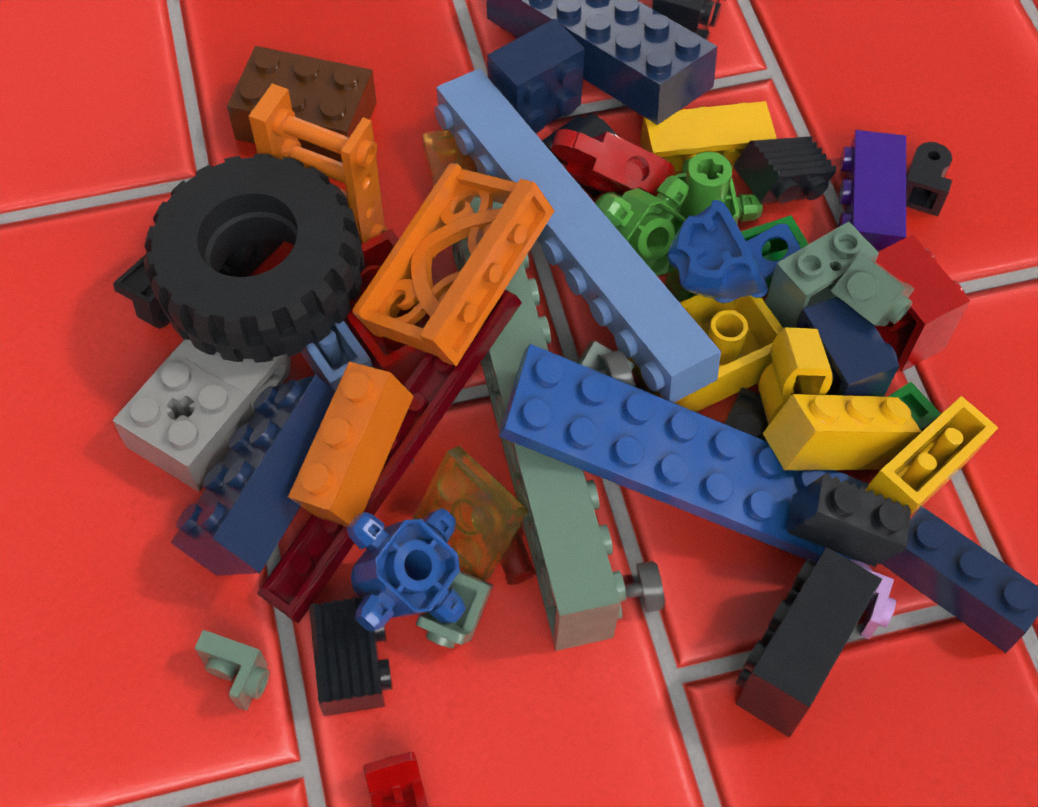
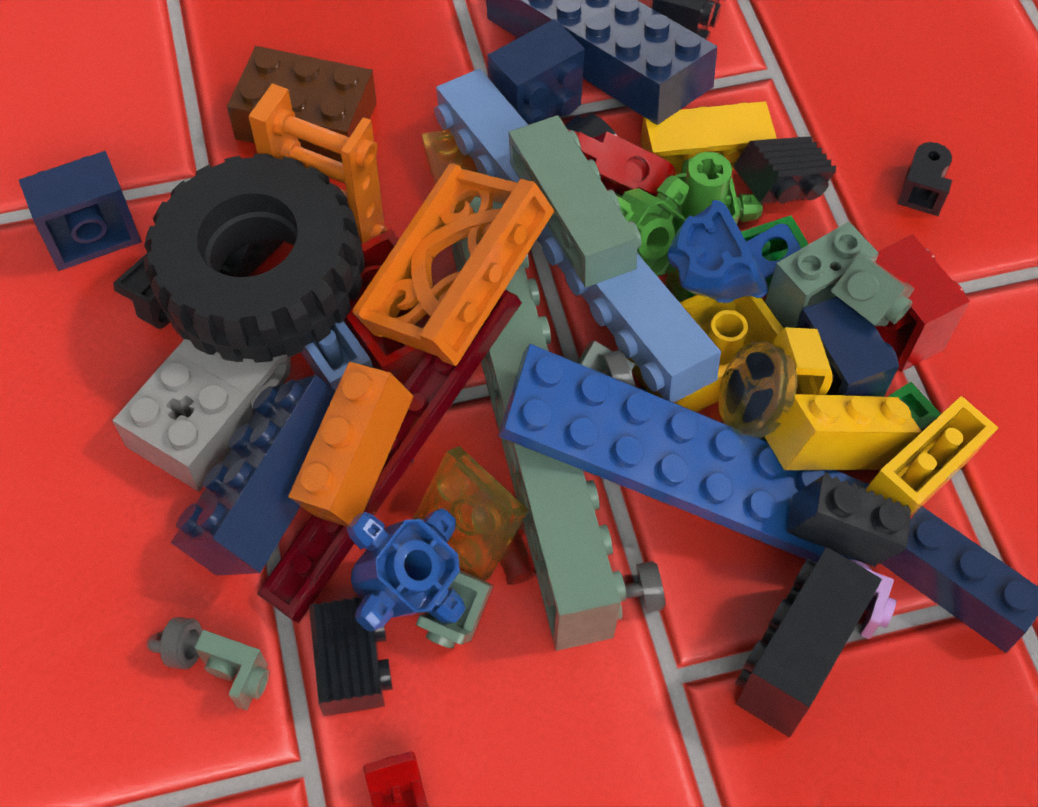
(80, 210): none -> dark blue brick
(177, 643): none -> dark grey tile
(585, 214): none -> sand green brick
(757, 389): none -> clear yellow tile
(875, 187): dark purple brick -> none

